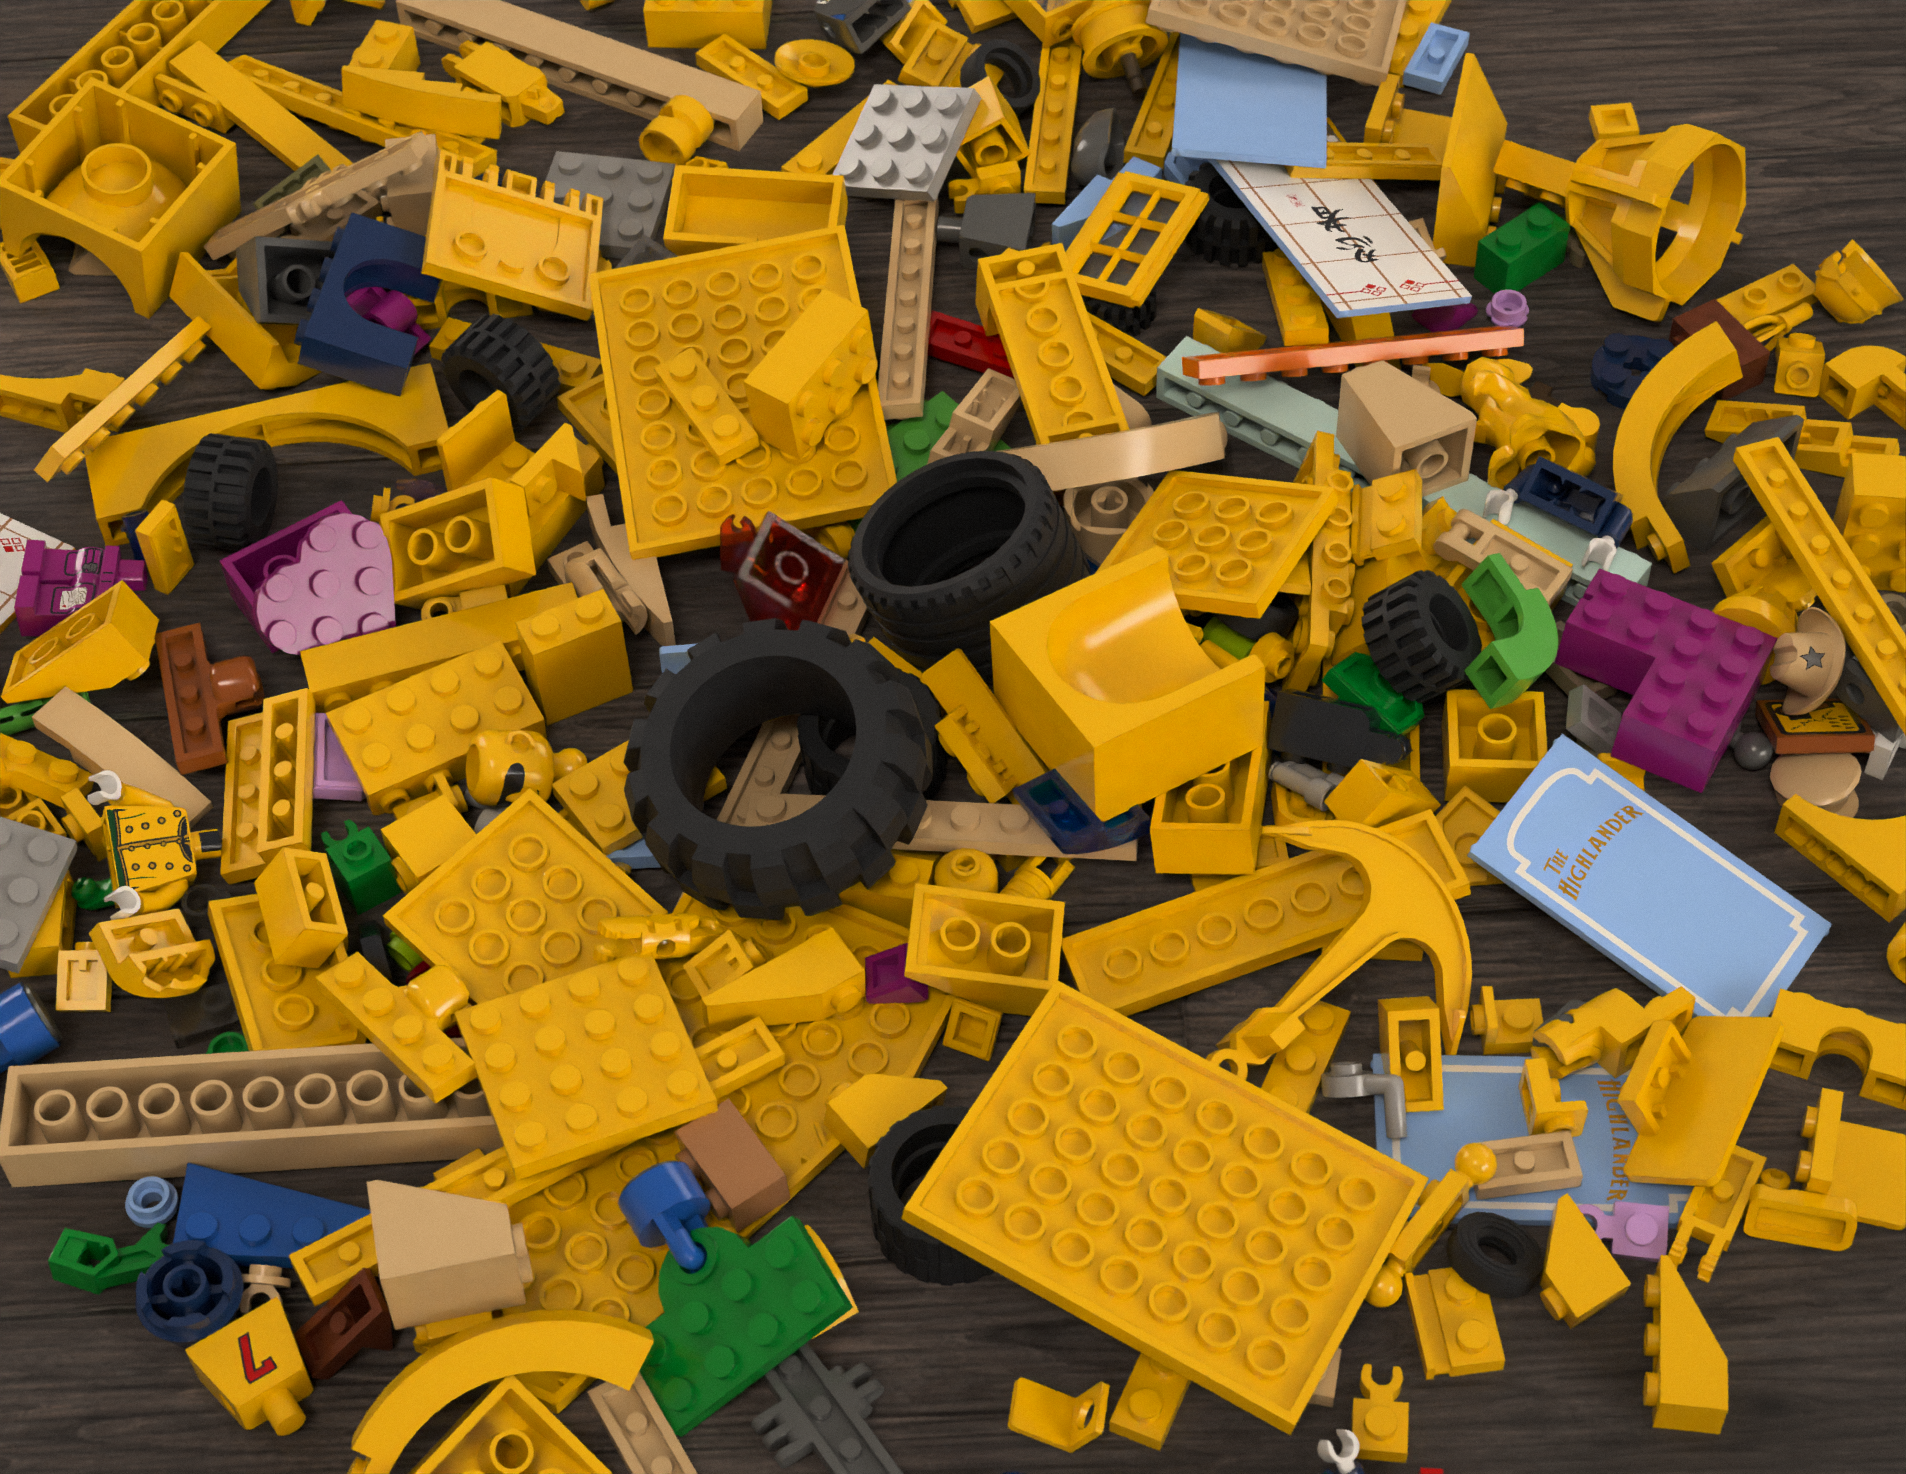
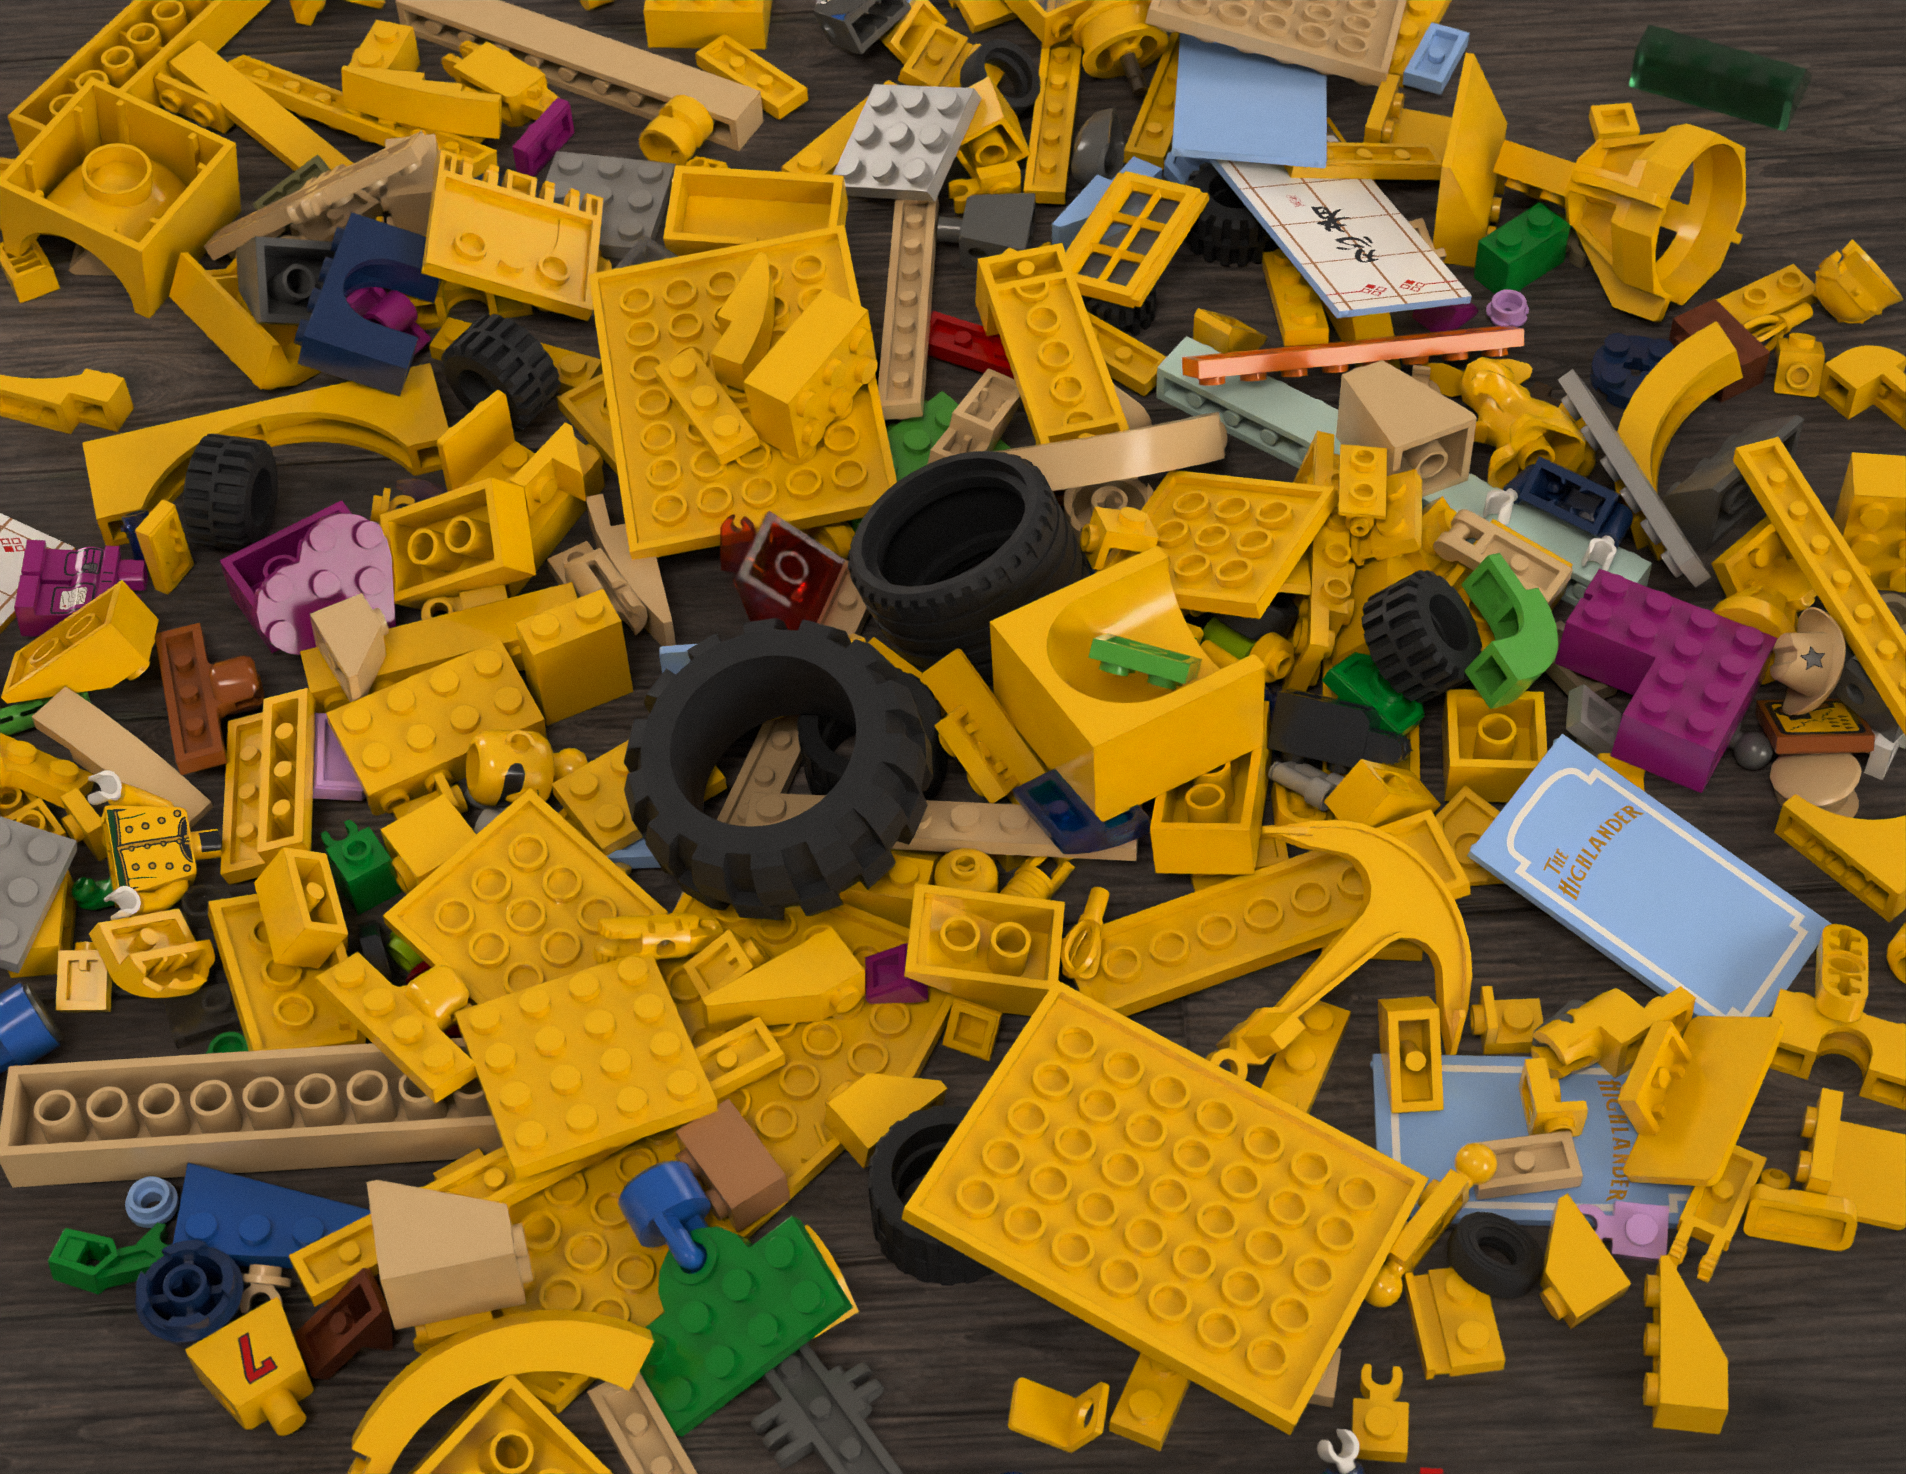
(117, 406): yellow plate -> none
(351, 643): none -> tan slope
(544, 138): none -> magenta plate
(745, 325): none -> yellow slope
(814, 62): yellow dish -> none
(1091, 924): none -> yellow piece
(1116, 529): none -> yellow bracket
(1126, 656): none -> bright green plate
(1350, 1080): light grey plate -> none
(1362, 486): none -> yellow hinge
(1638, 491): none -> light grey plate
(1718, 77): none -> clear green wedge
(1822, 443): yellow slope -> none
(1841, 973): none -> yellow beam

